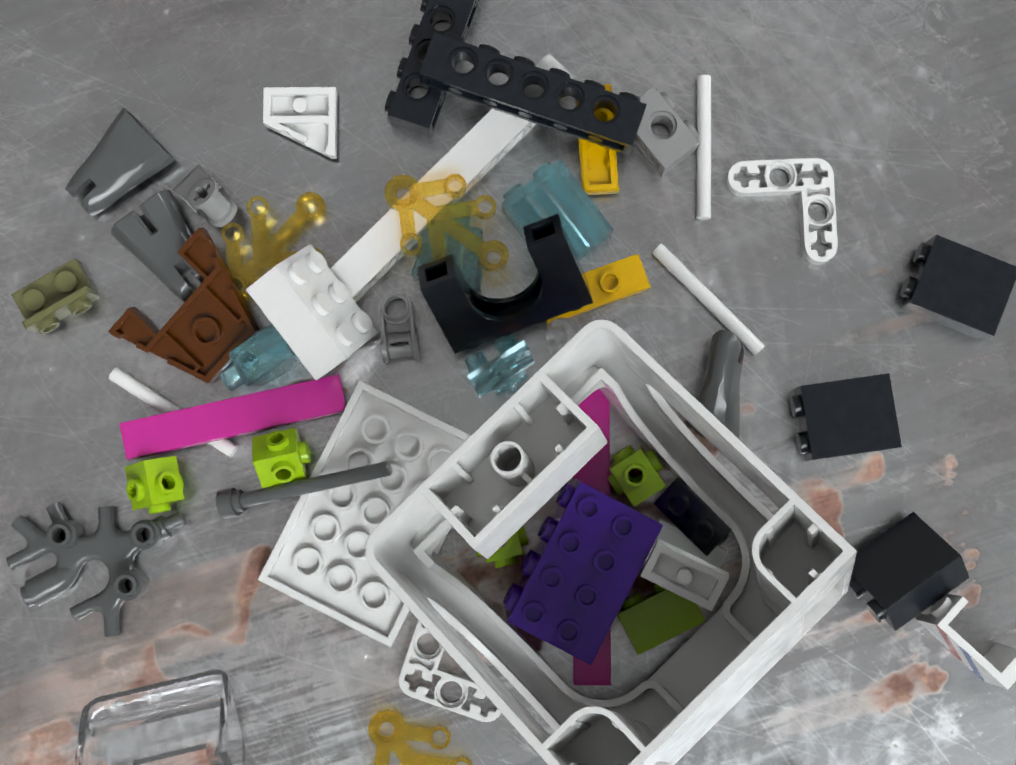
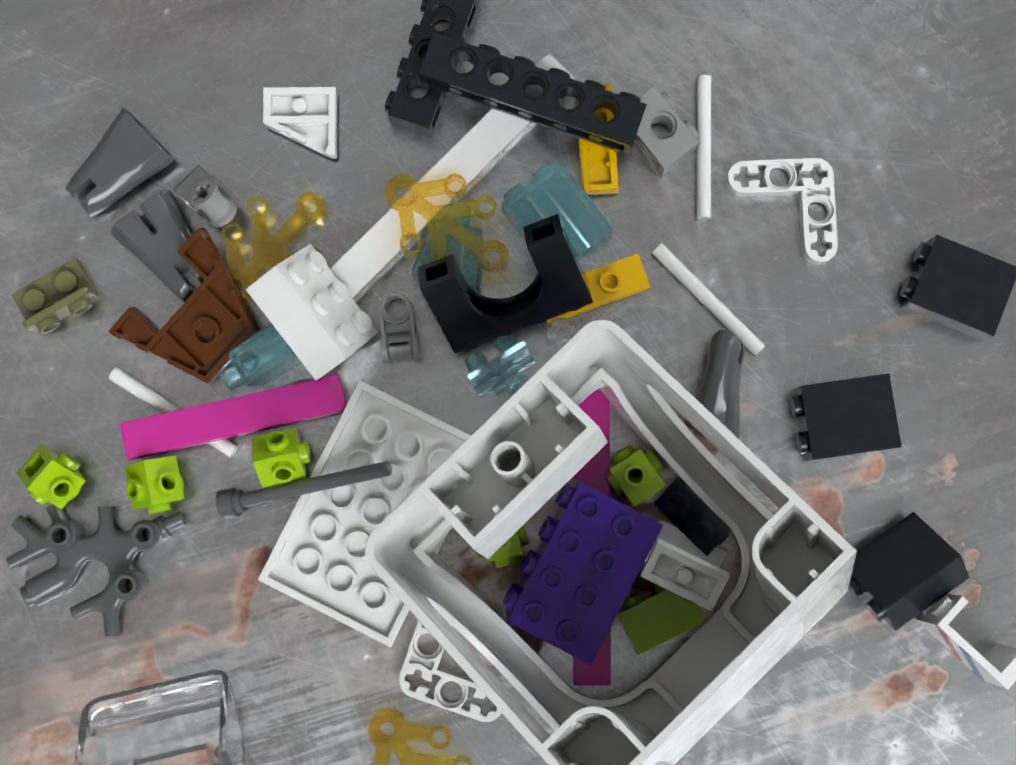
(51, 477): none -> lime brick

